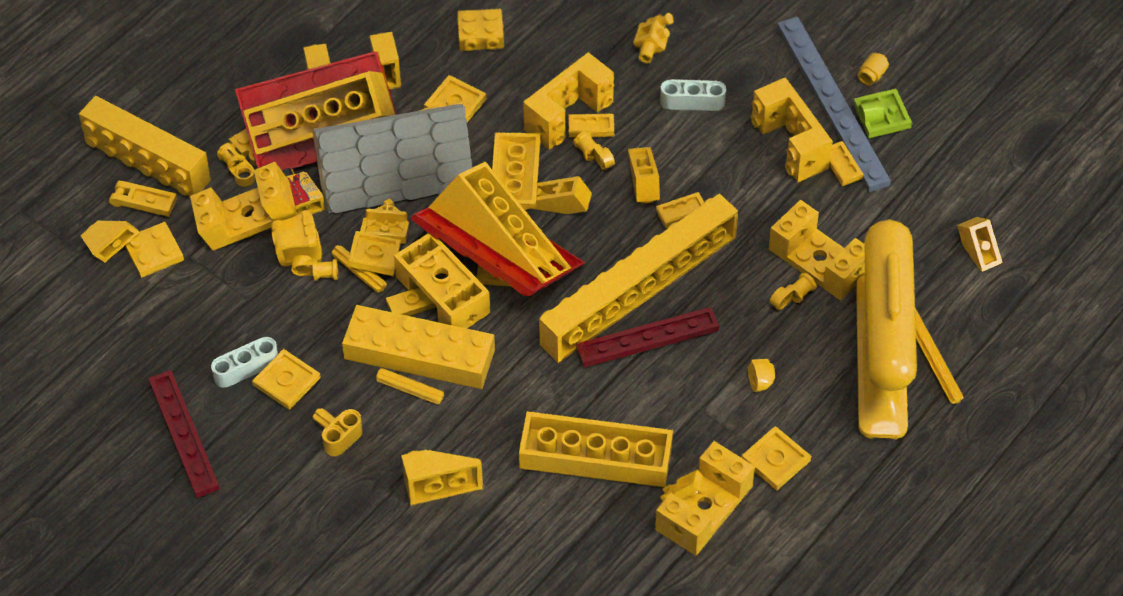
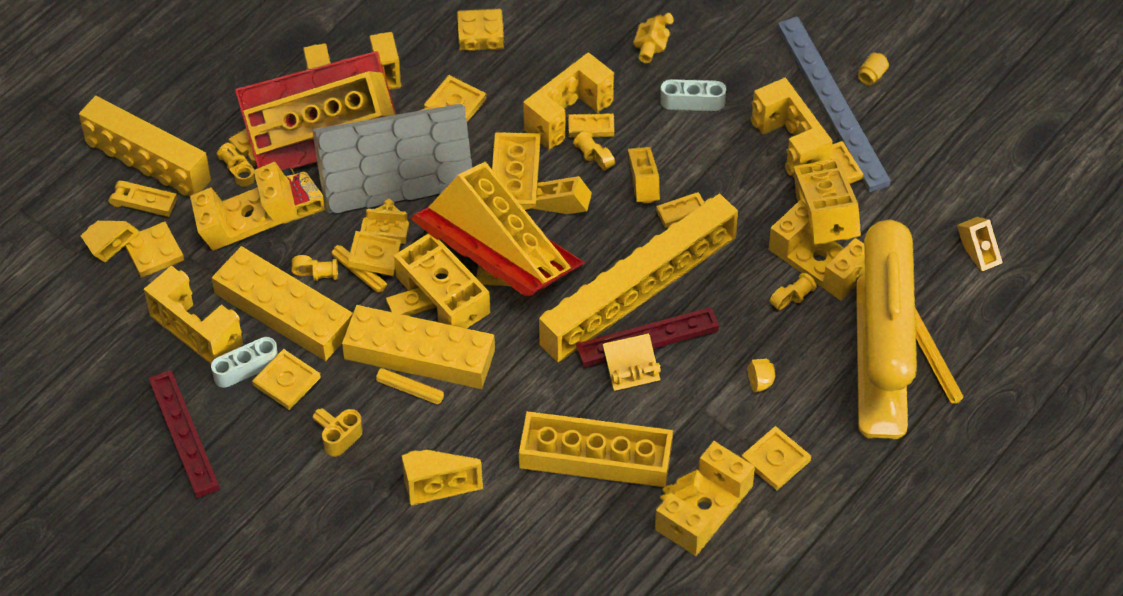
(168, 304): none -> yellow plate
(282, 303): none -> yellow brick
(296, 237): yellow piece -> none
(631, 362): none -> yellow hinge
(829, 200): none -> yellow plate
(882, 113): lime plate -> none

